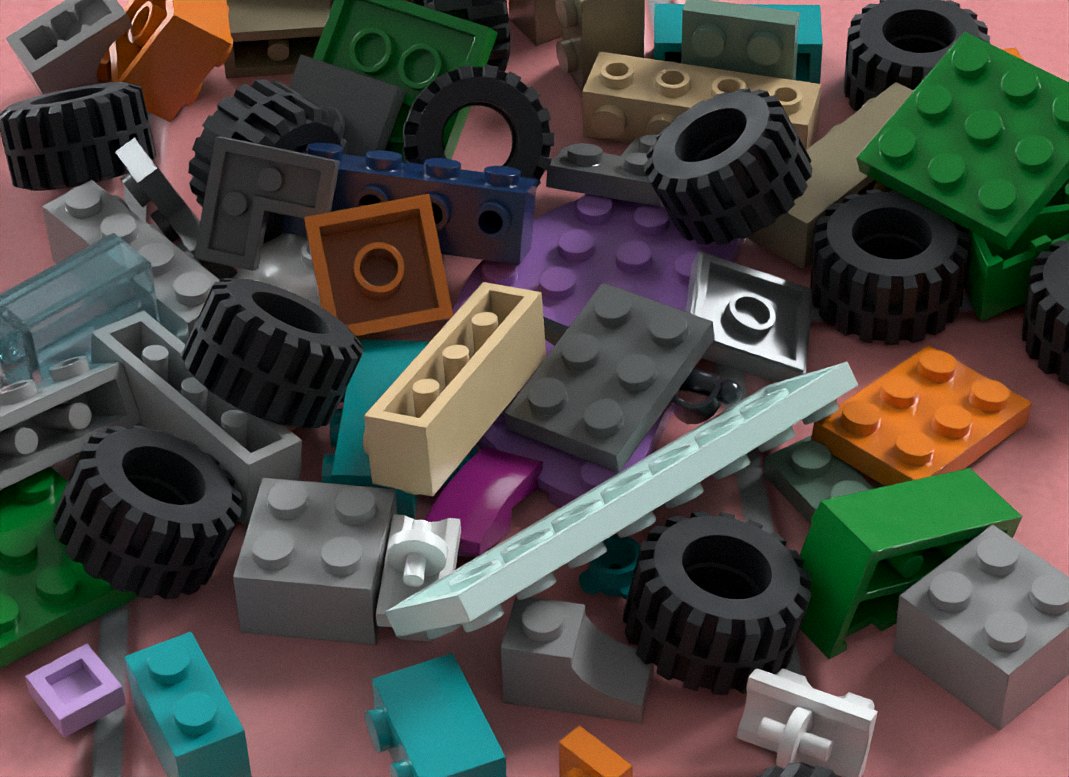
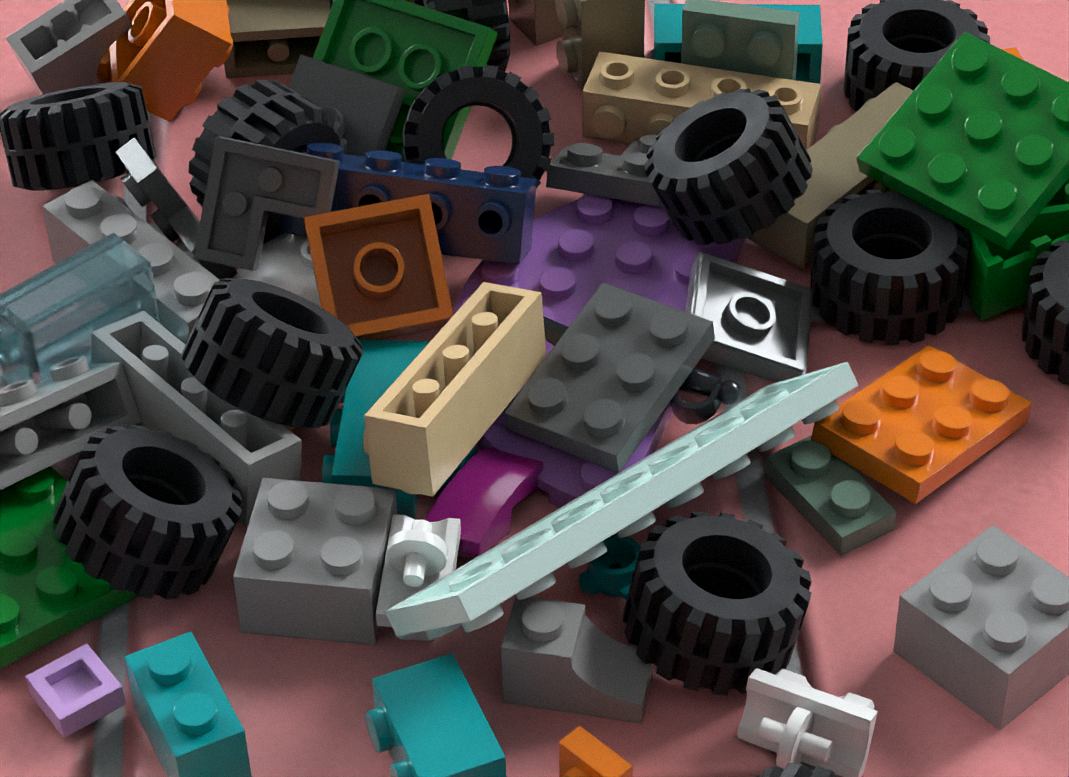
(885, 540): green wedge -> none

